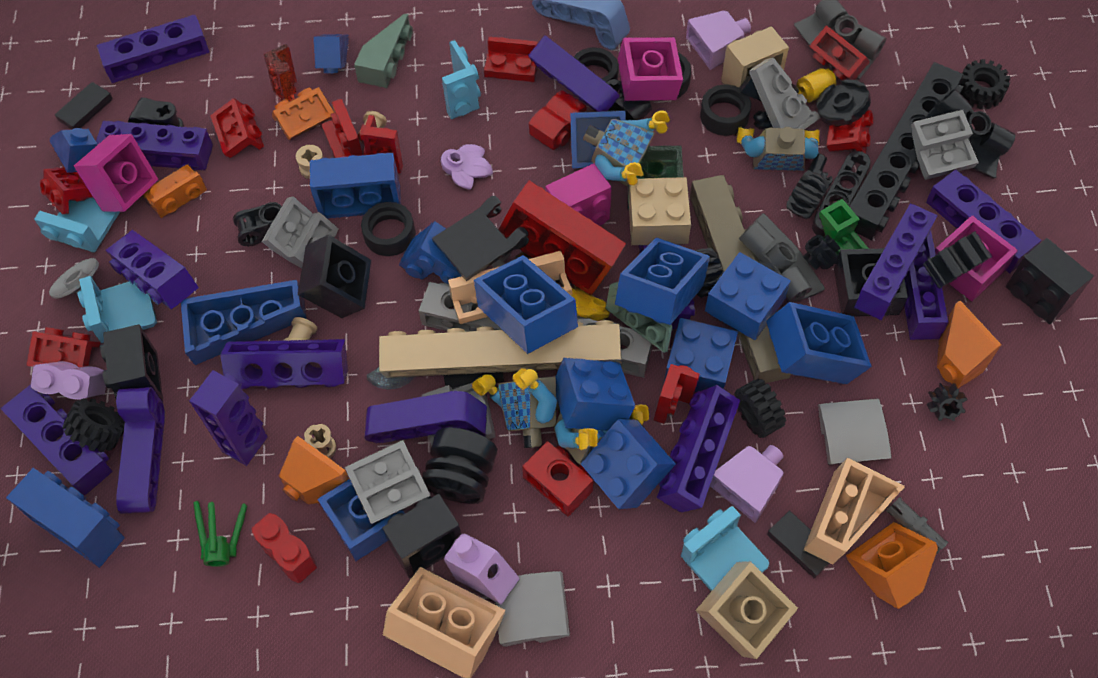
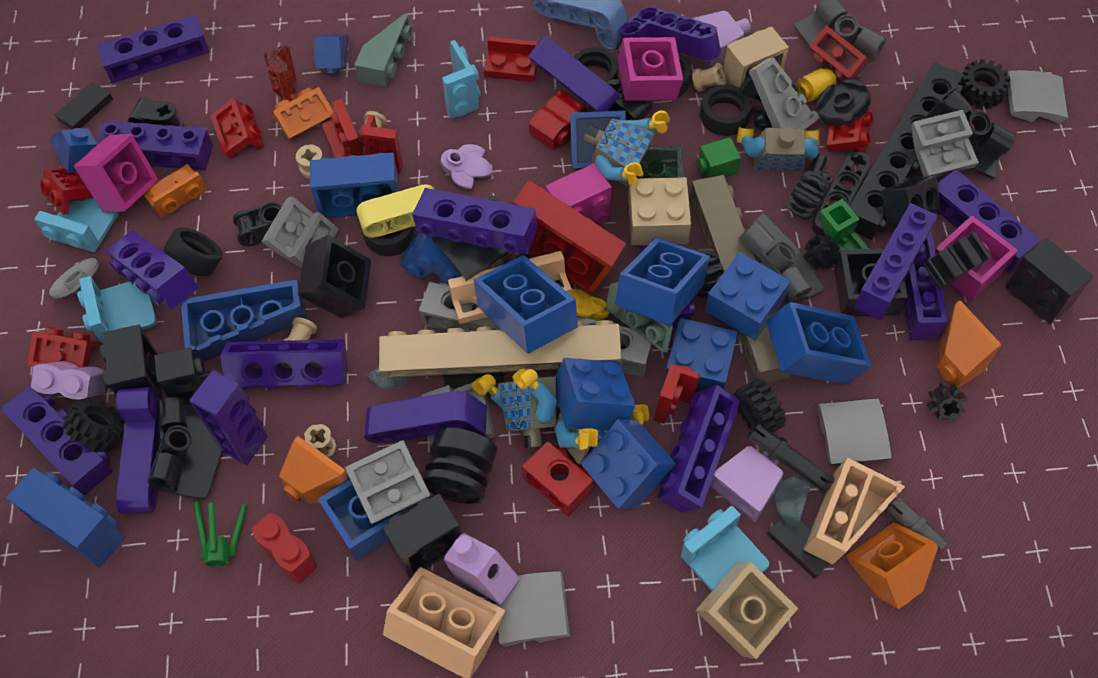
(180, 373): none -> black brick
(191, 467): none -> black panel
(193, 251): none -> black tyre
(389, 212): none -> light yellow beam
(475, 221): none -> dark purple brick
(691, 36): none -> dark purple beam
(709, 77): none -> tan bush
(718, 159): none -> green brick
(780, 450): none -> black pin
(791, 498): none -> clear light blue tile
(915, 190): none -> black brick
(1036, 95): none -> light grey slope

